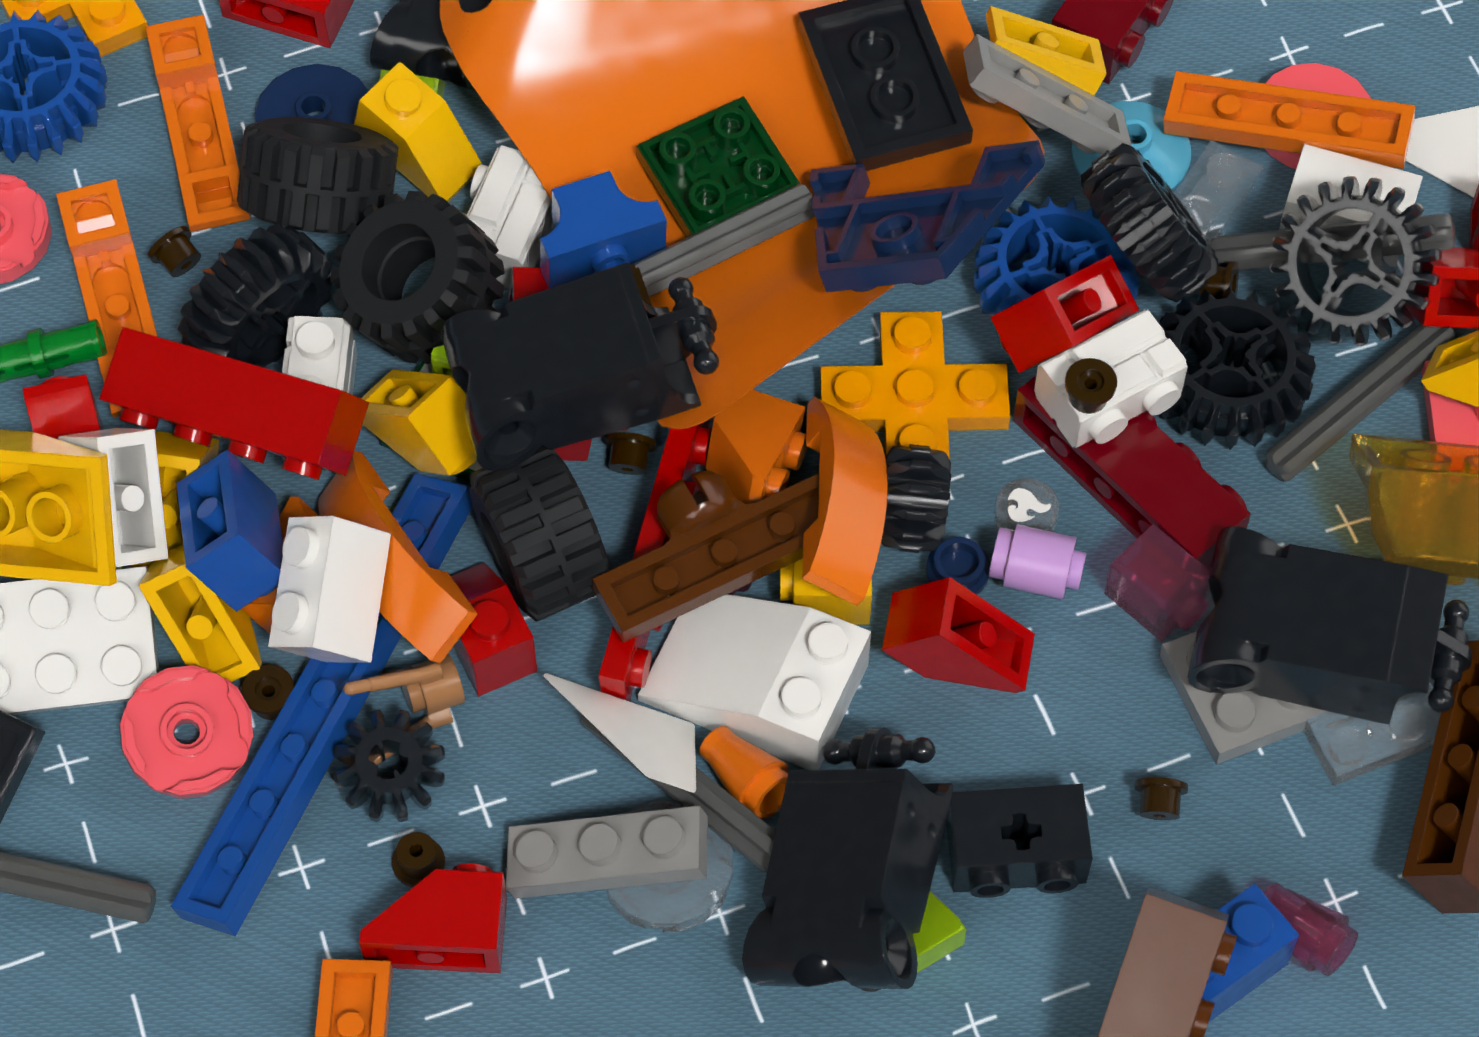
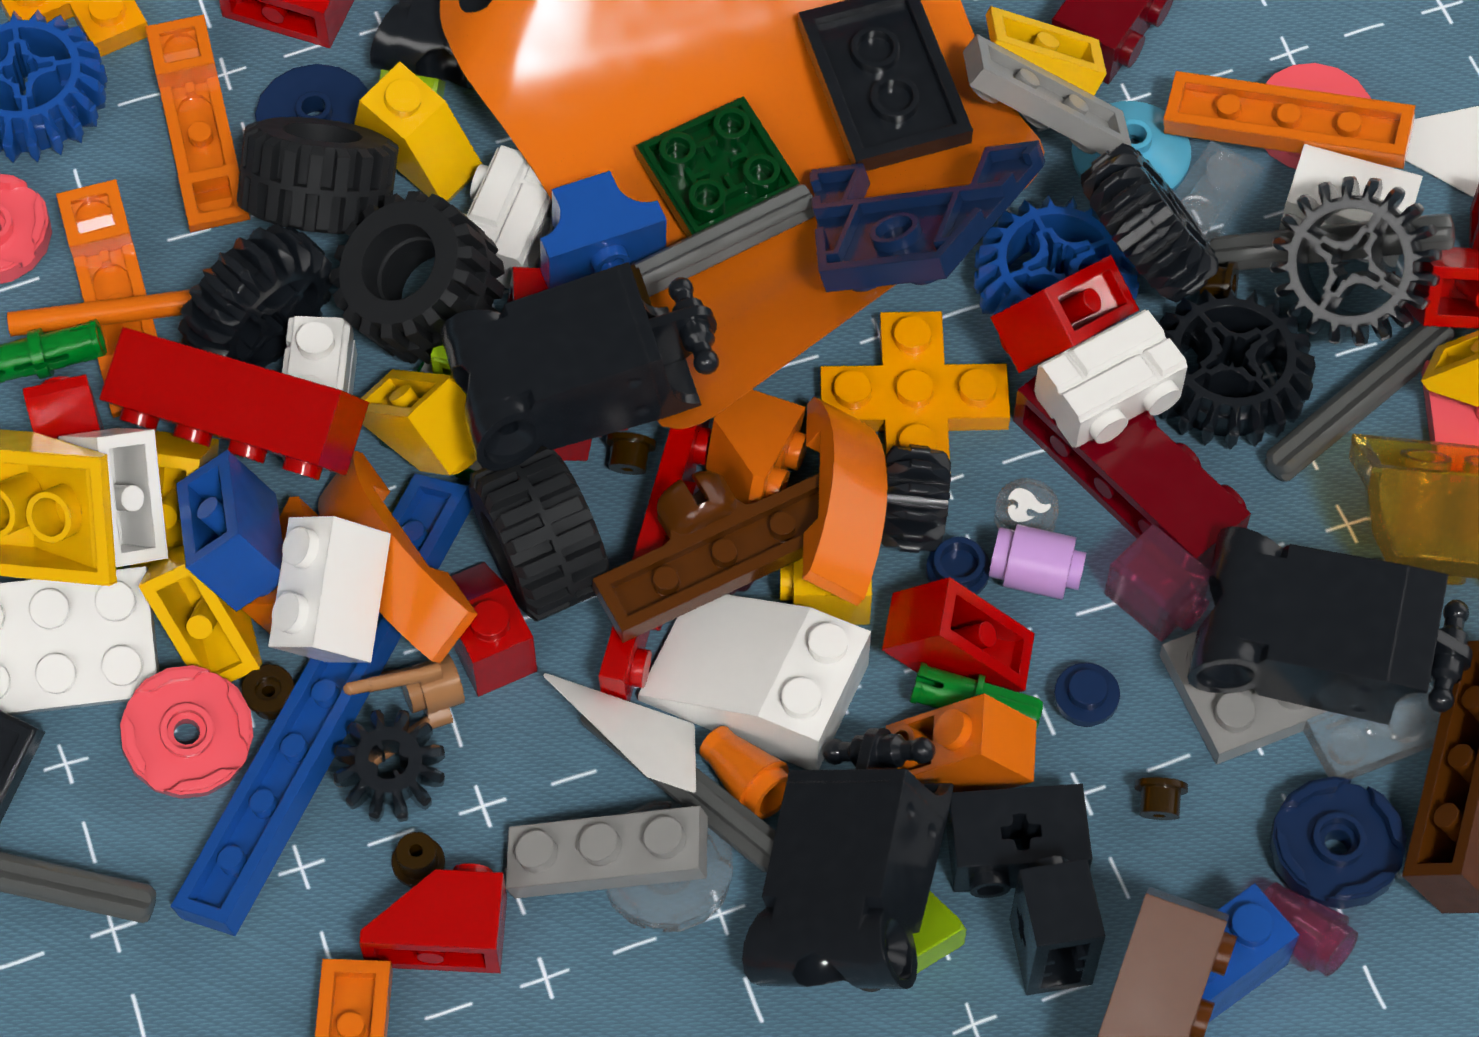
(105, 311): none -> orange piece
(175, 251): dark brown piece -> none
(942, 688): none -> green axle
(976, 745): none -> orange slope
(1056, 925): none -> black brick
(1086, 694): none -> dark blue plate
(1090, 385): dark brown piece -> none
(1344, 813): none -> dark blue plate

